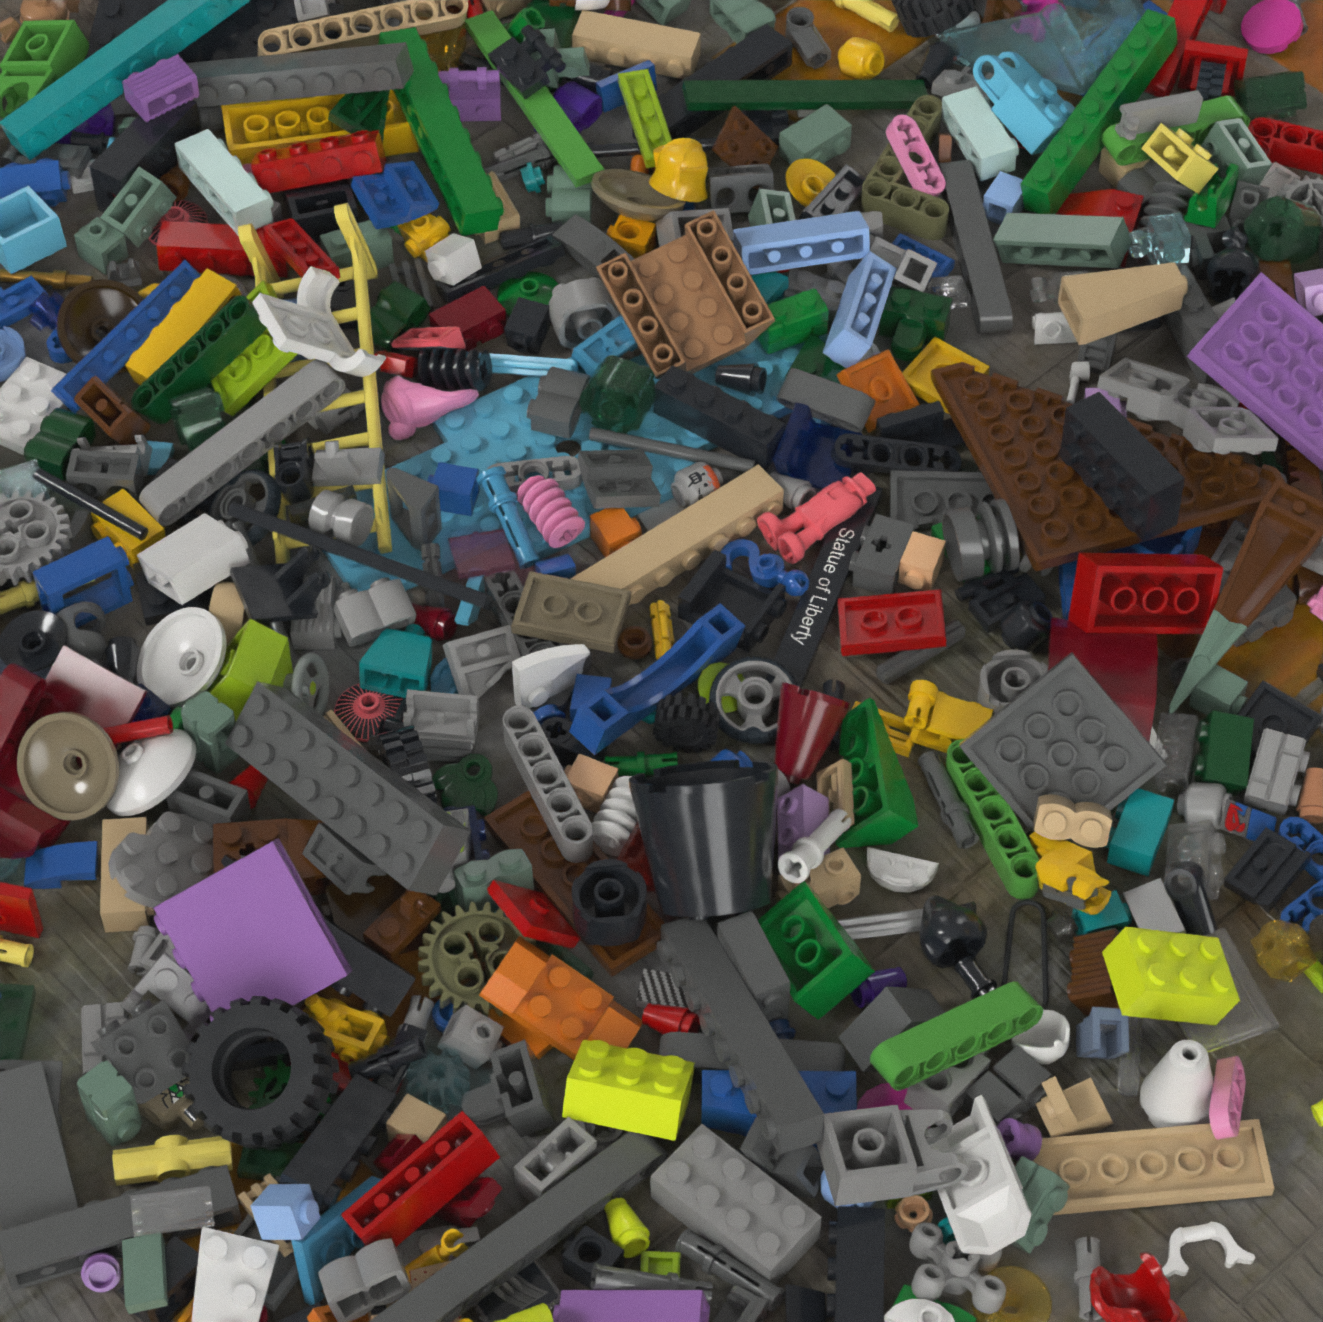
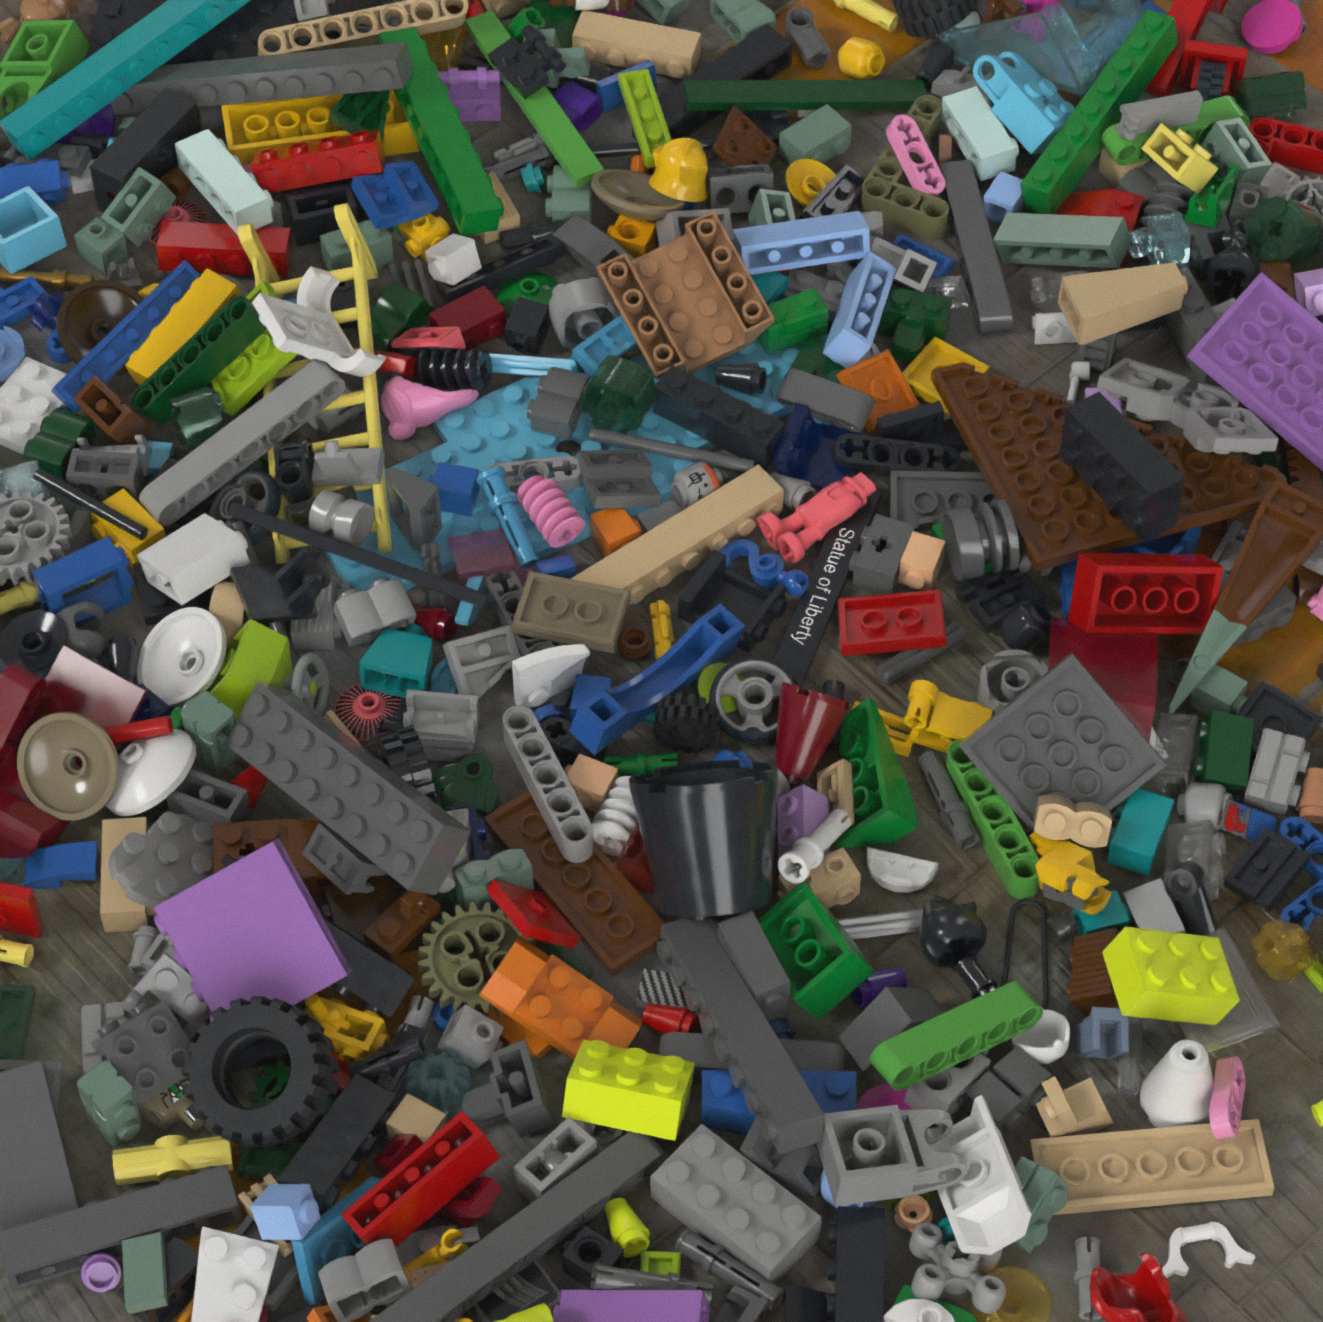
(161, 87): medium lavender brick -> none
(172, 1210): clear hinge -> none
(298, 247): red tile -> none
(609, 903): black brick -> none
(1020, 1138): medium lavender wheel -> none

